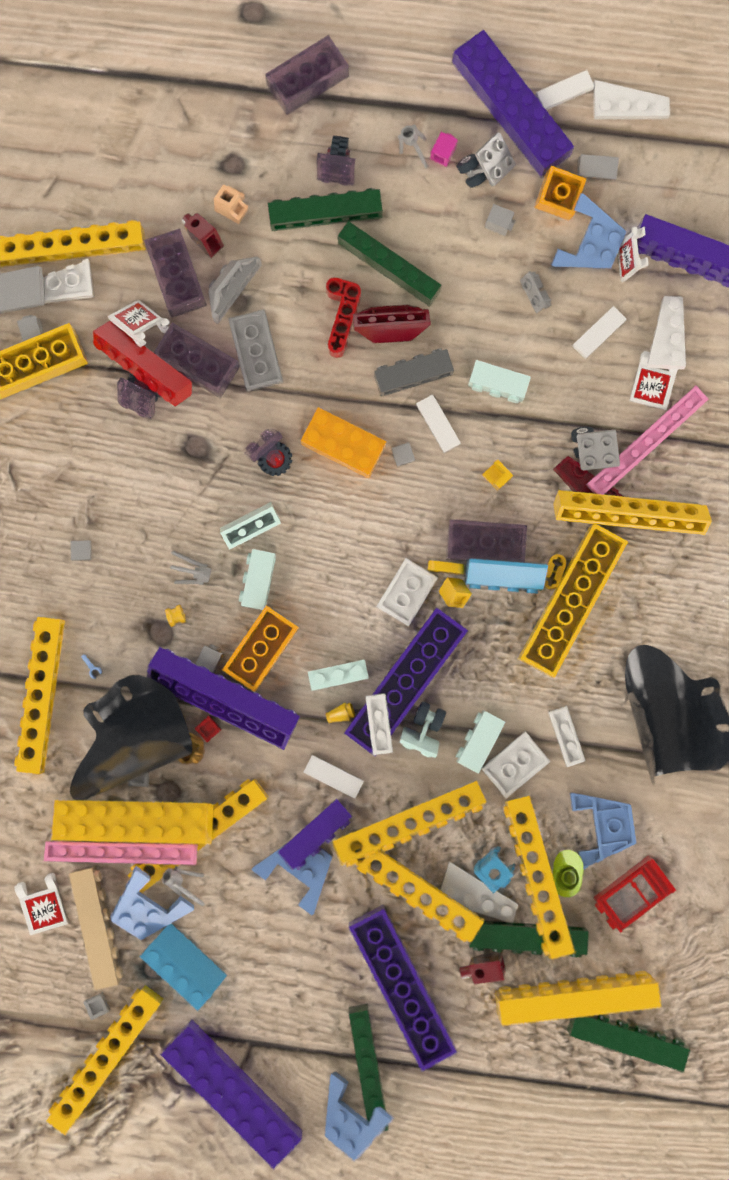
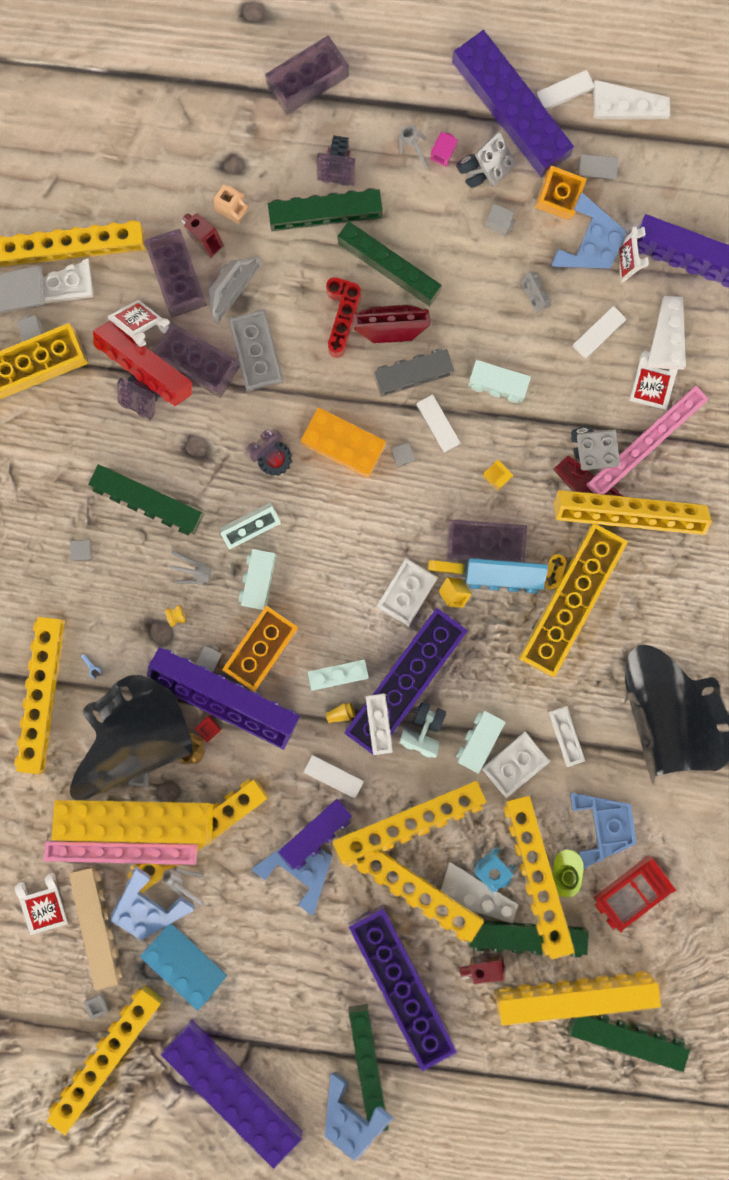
(146, 499): none -> dark green brick

